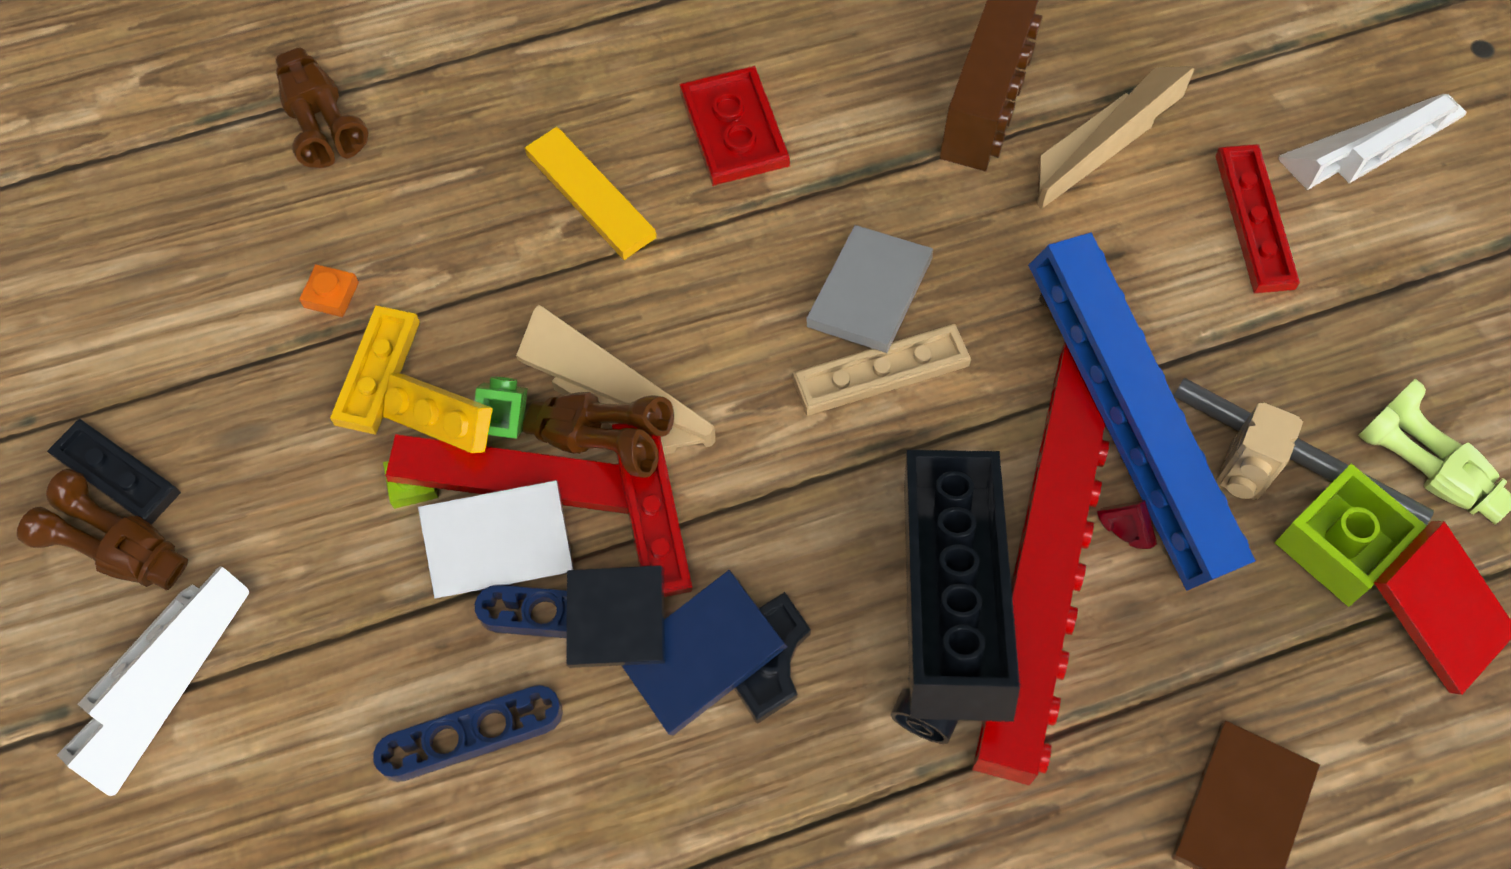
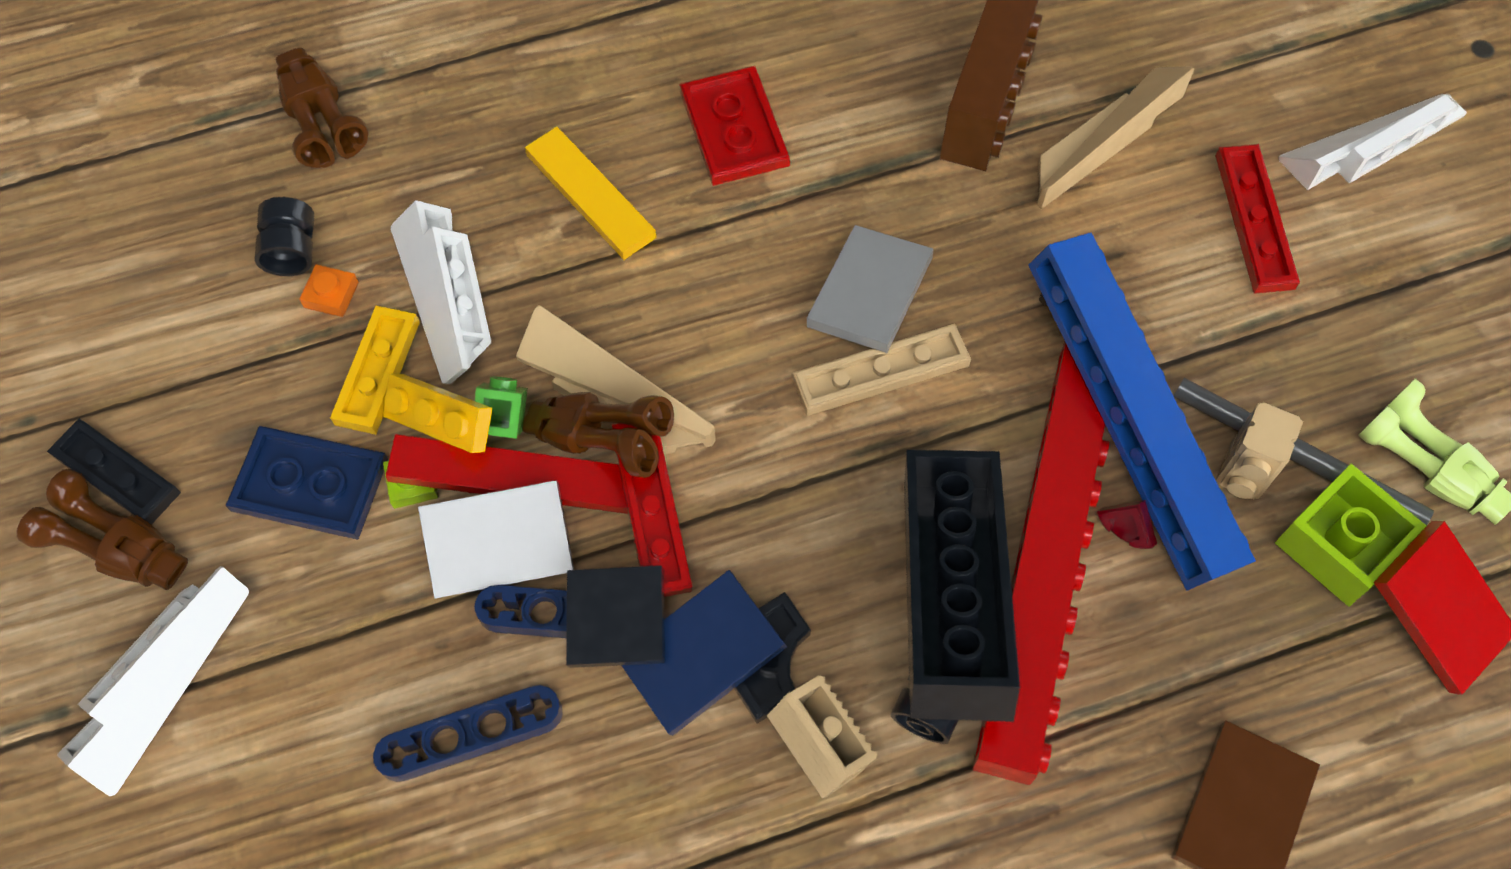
(284, 236): none -> black wheel
(307, 482): none -> dark blue tile
(442, 286): none -> white wedge
(821, 736): none -> tan brick

